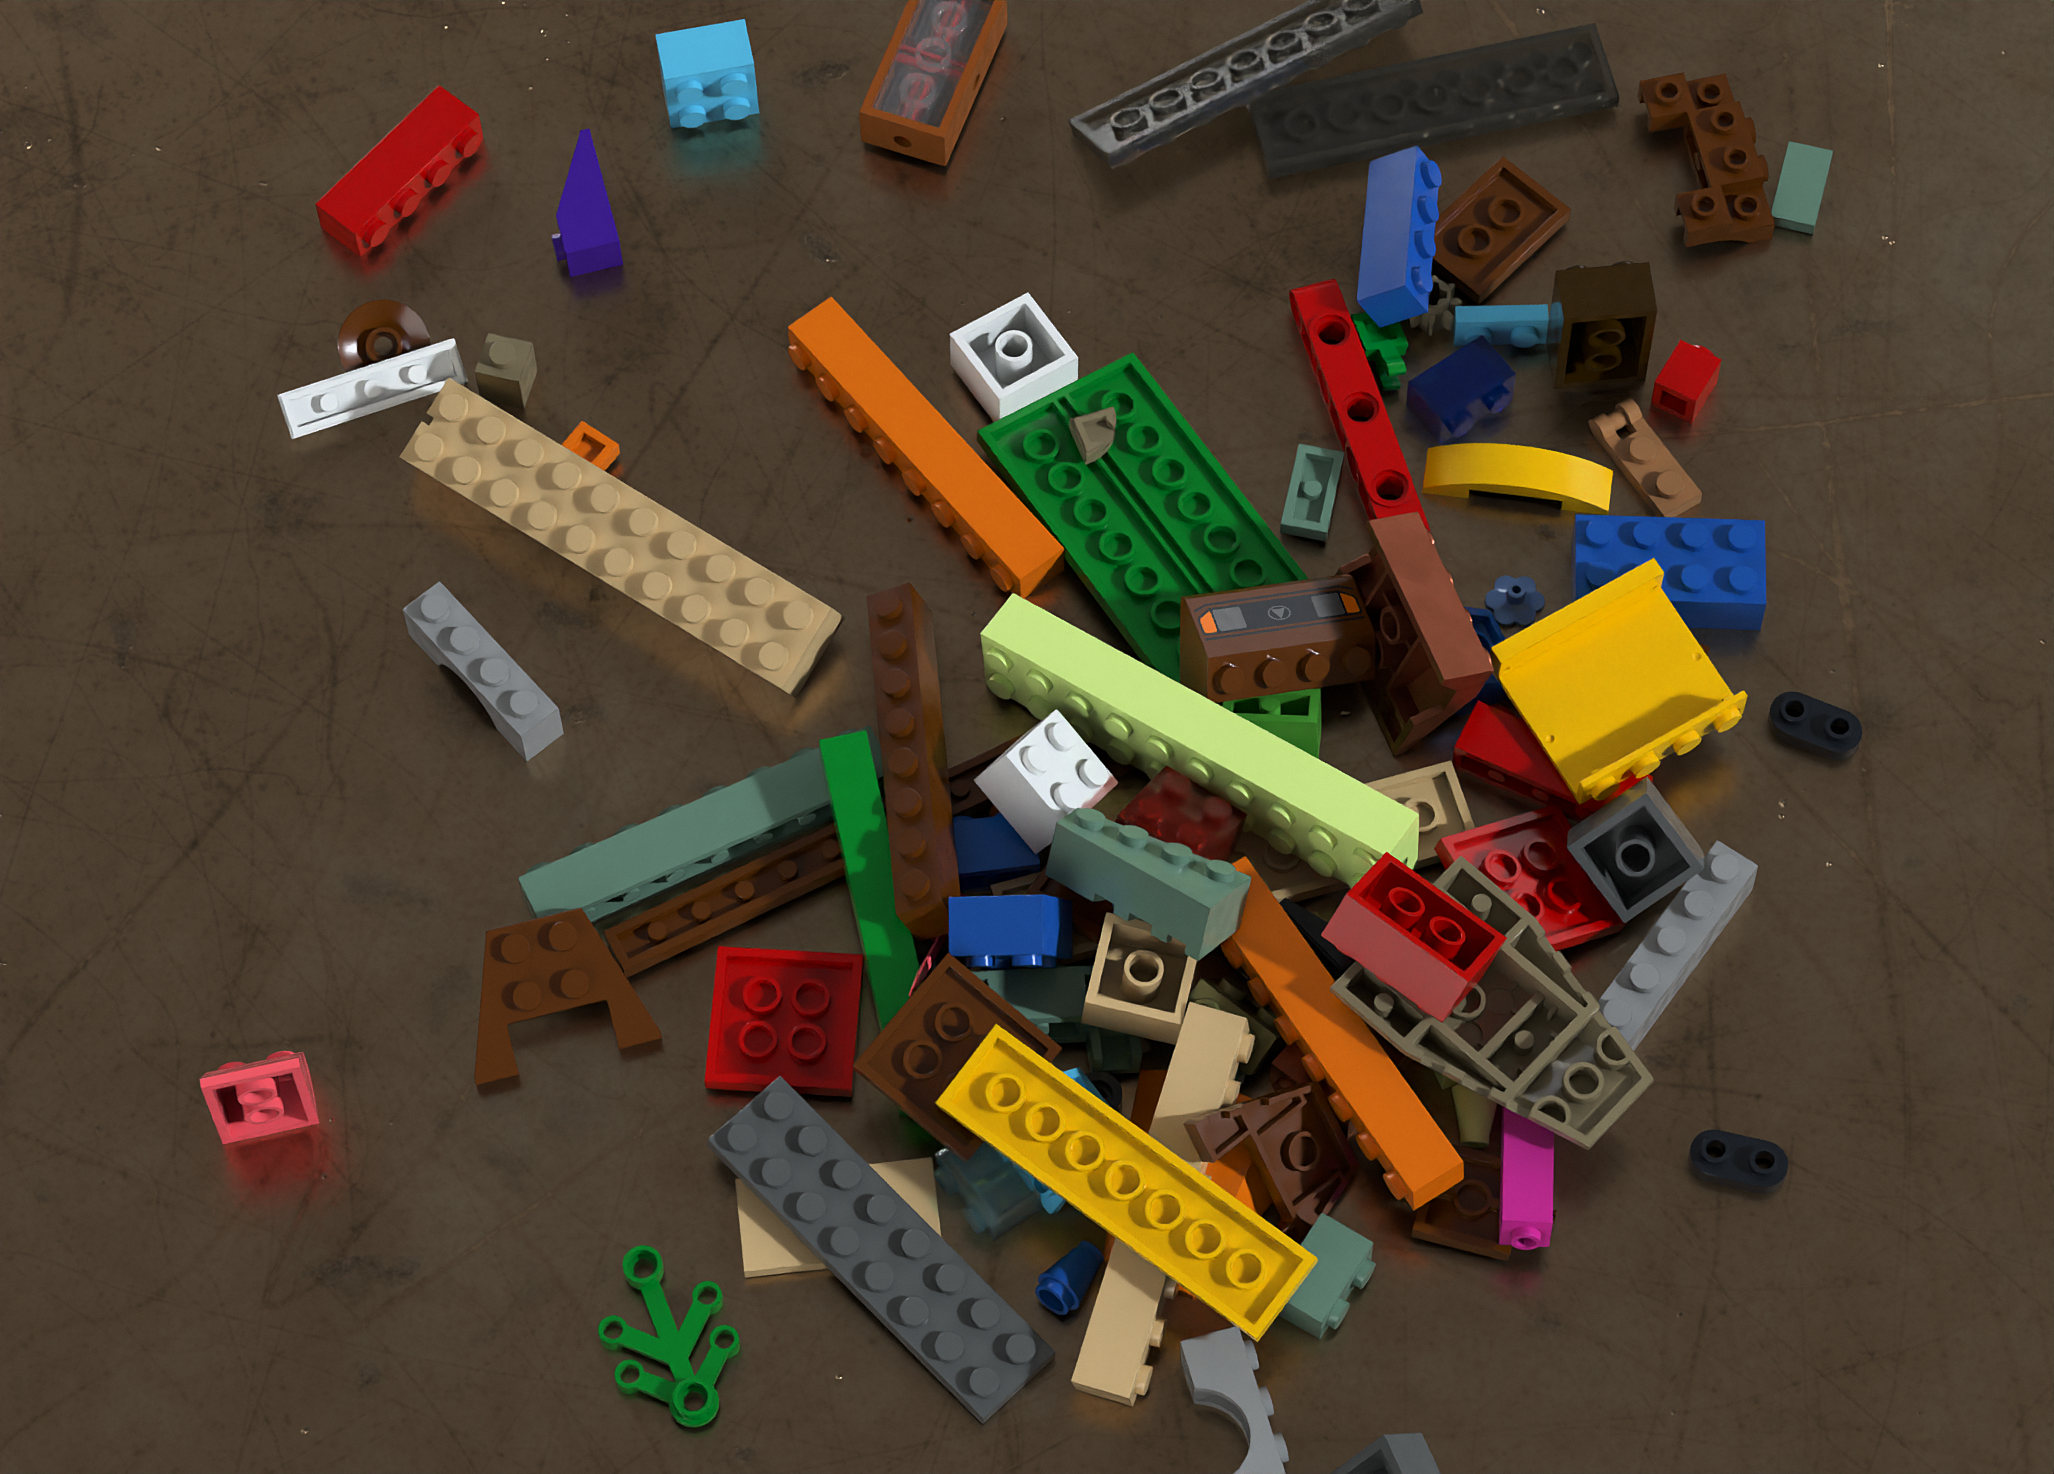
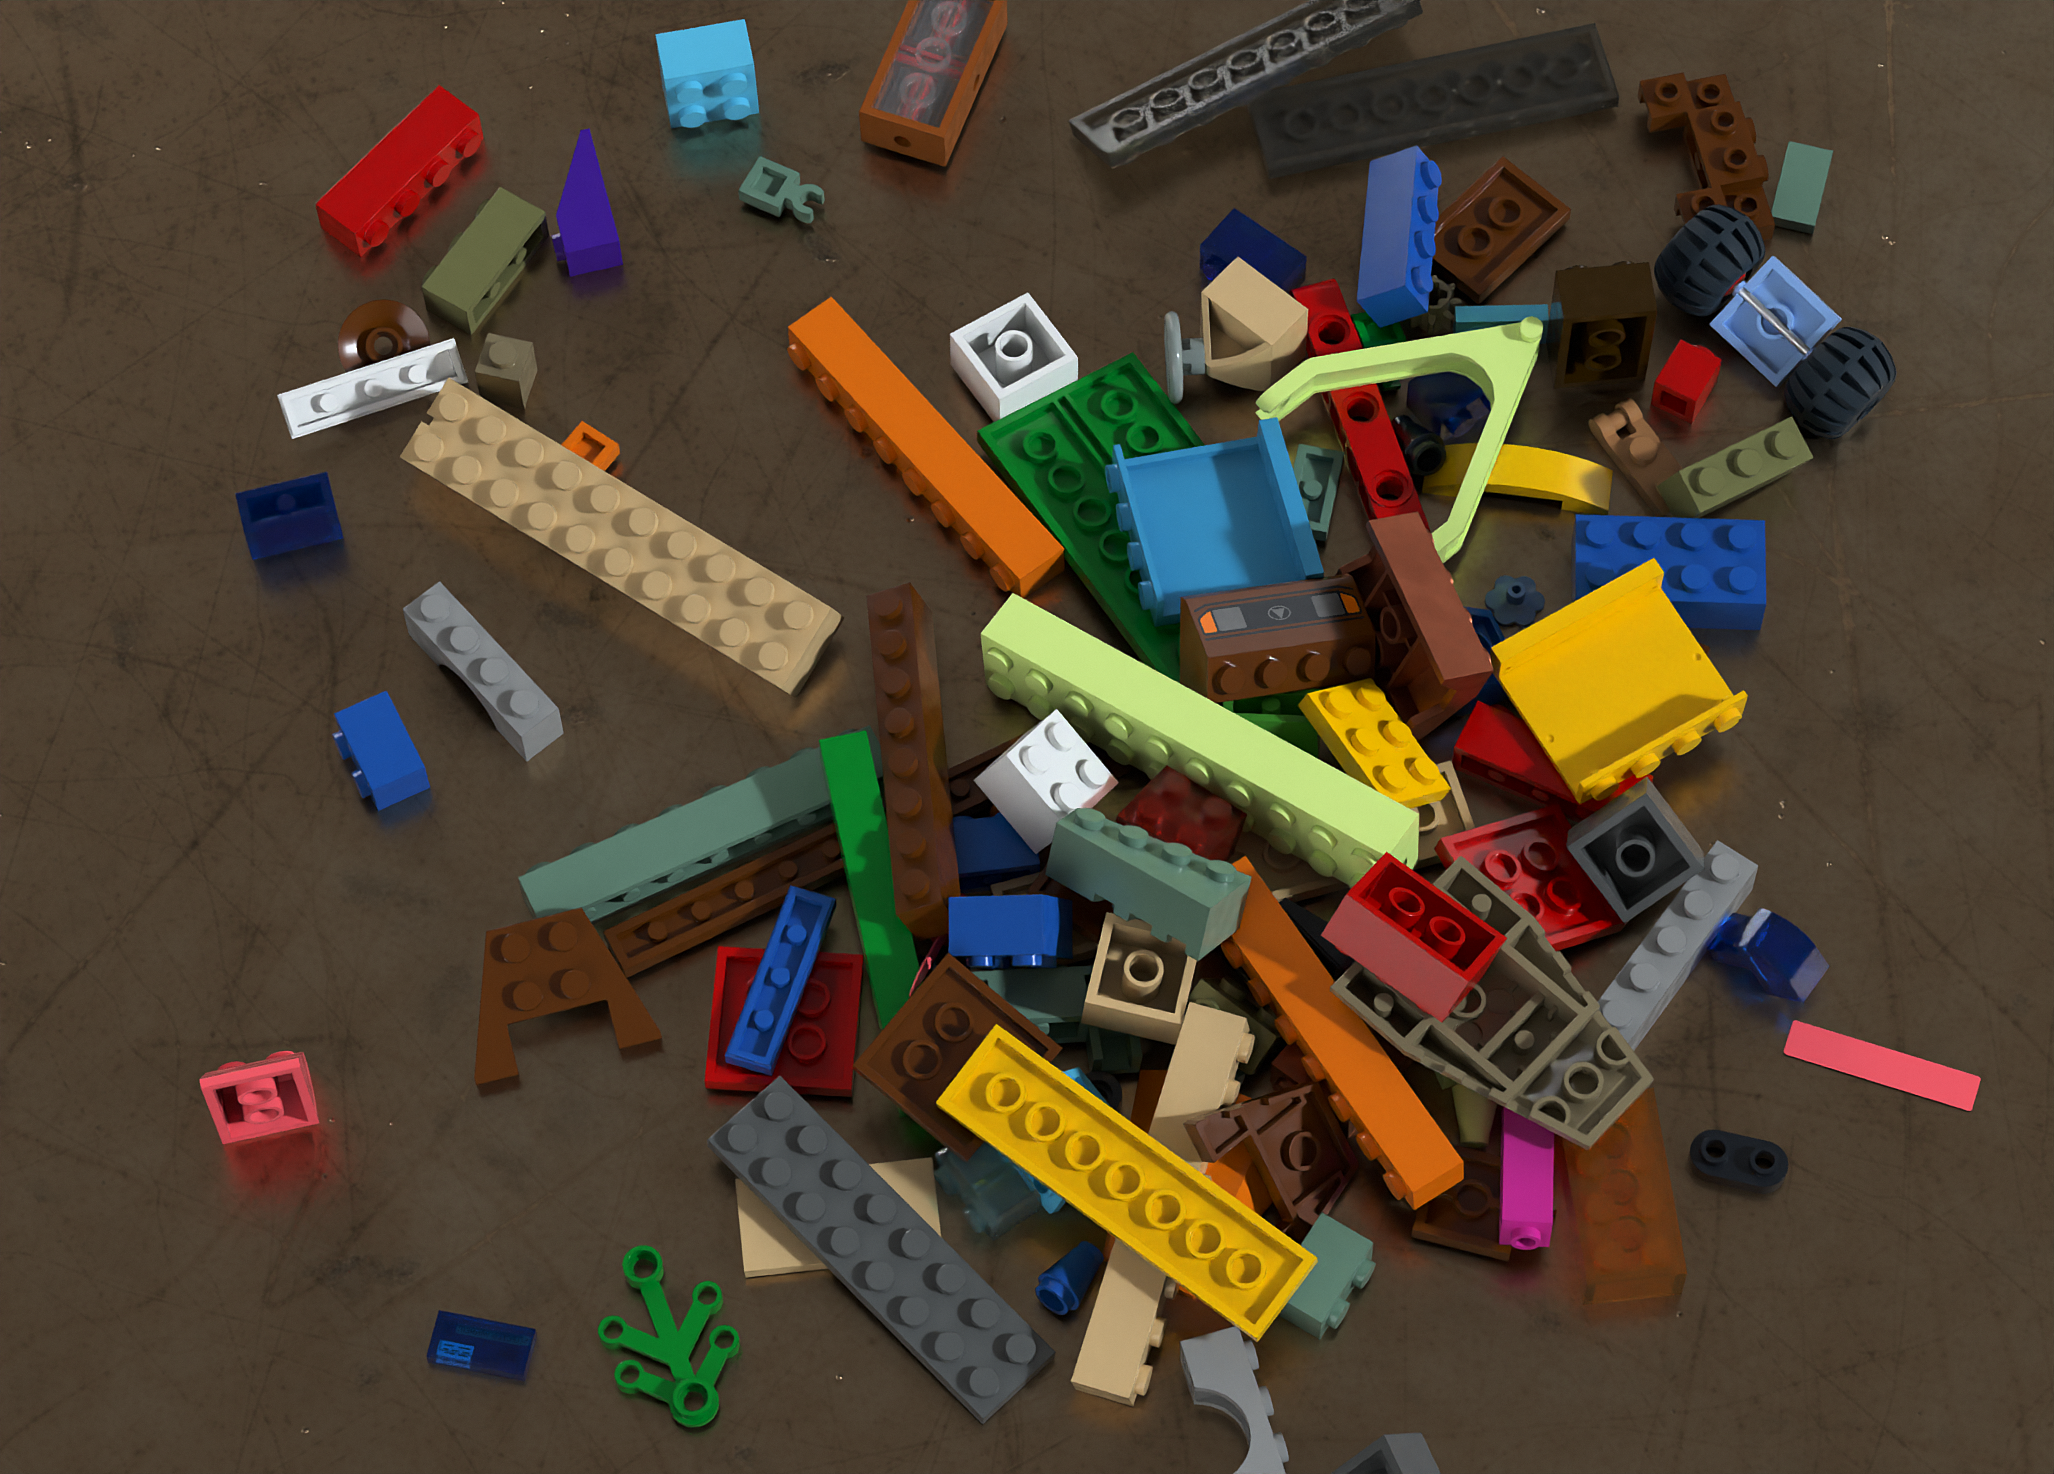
(289, 515): none -> clear blue brick
(381, 751): none -> blue brick
(481, 1345): none -> clear blue tile
(484, 260): none -> olive brick
(776, 187): none -> sand green plate
(780, 980): none -> blue tile
(1094, 433): dark tan tile -> none
(1212, 519): none -> dark azure panel
(1247, 333): none -> tan piece
(1255, 245): none -> clear blue brick
(1374, 743): none -> yellow plate
(1420, 447): none -> black cone
(1491, 357): none -> yellowish green piece
(1623, 1210): none -> clear orange brick
(1736, 471): none -> olive brick
(1775, 321): none -> black plate
(1775, 952): none -> clear blue brick
(1813, 727): black plate -> none
(1882, 1065): none -> coral sticker

